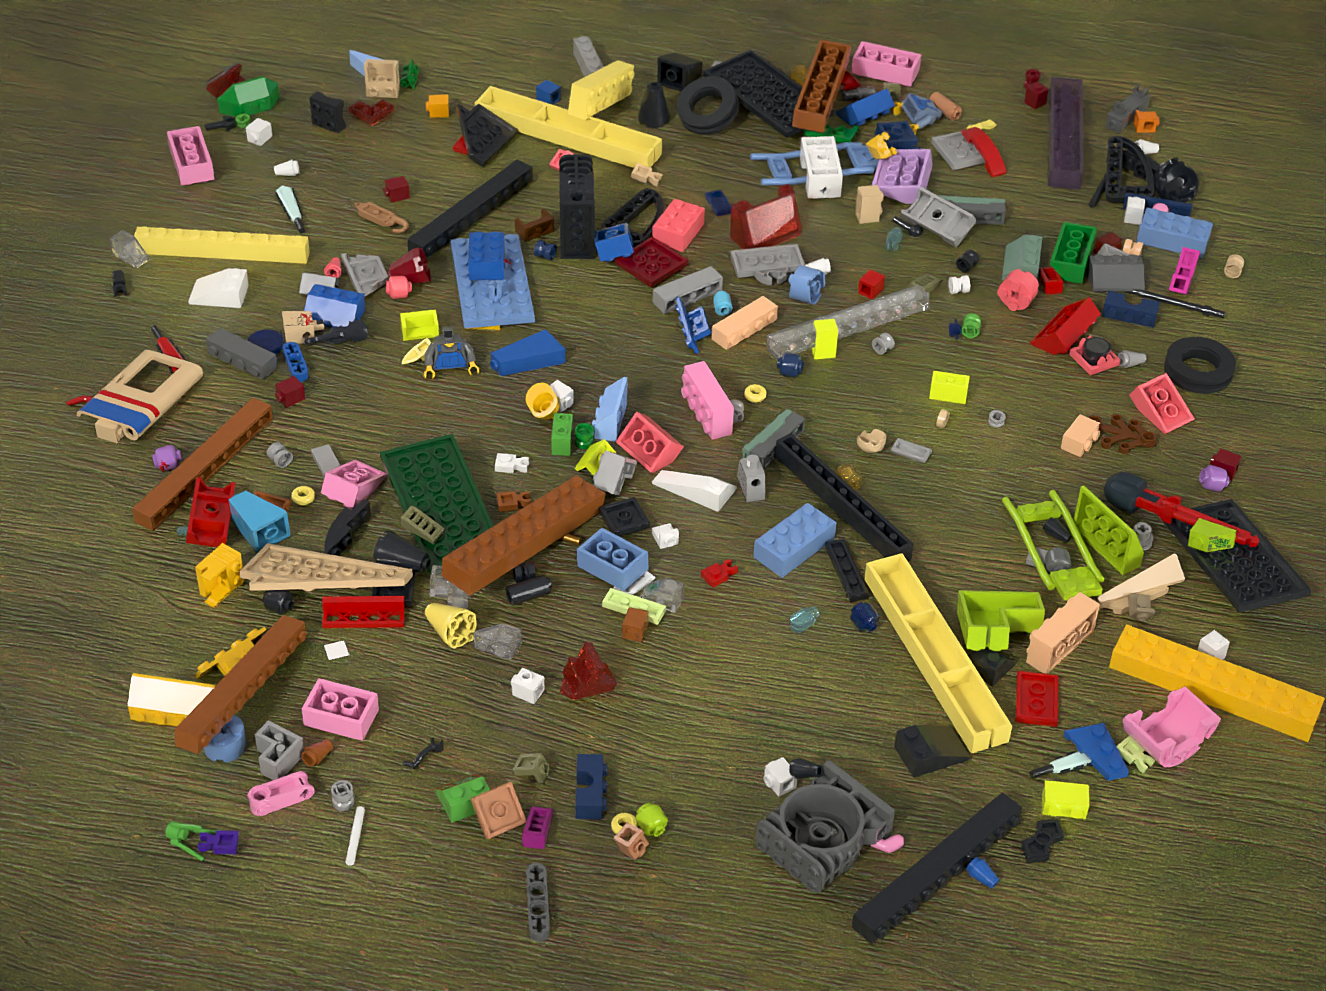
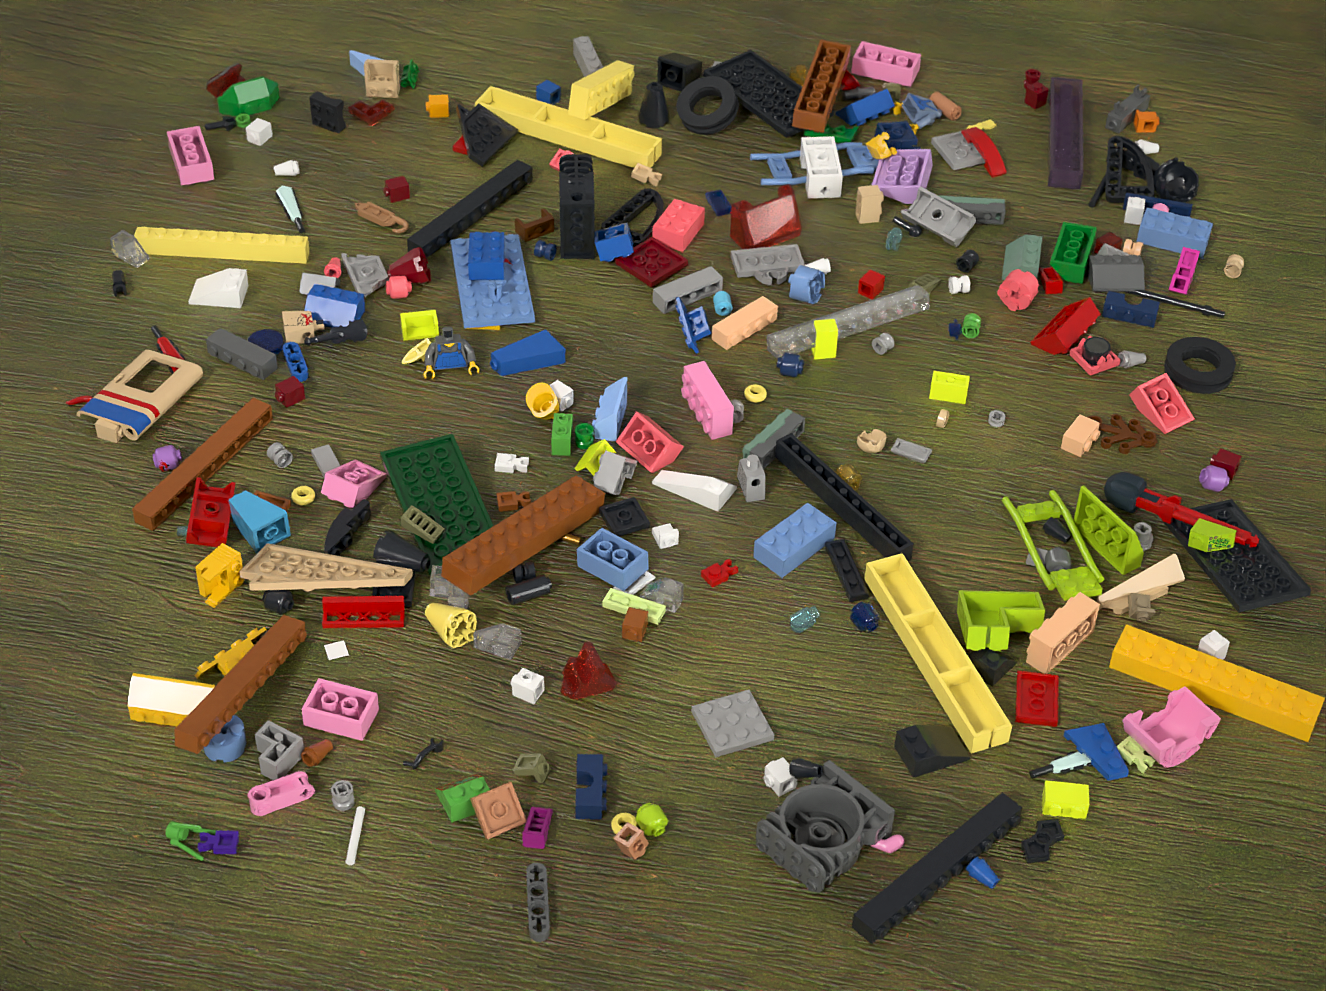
(732, 723): none -> light grey plate

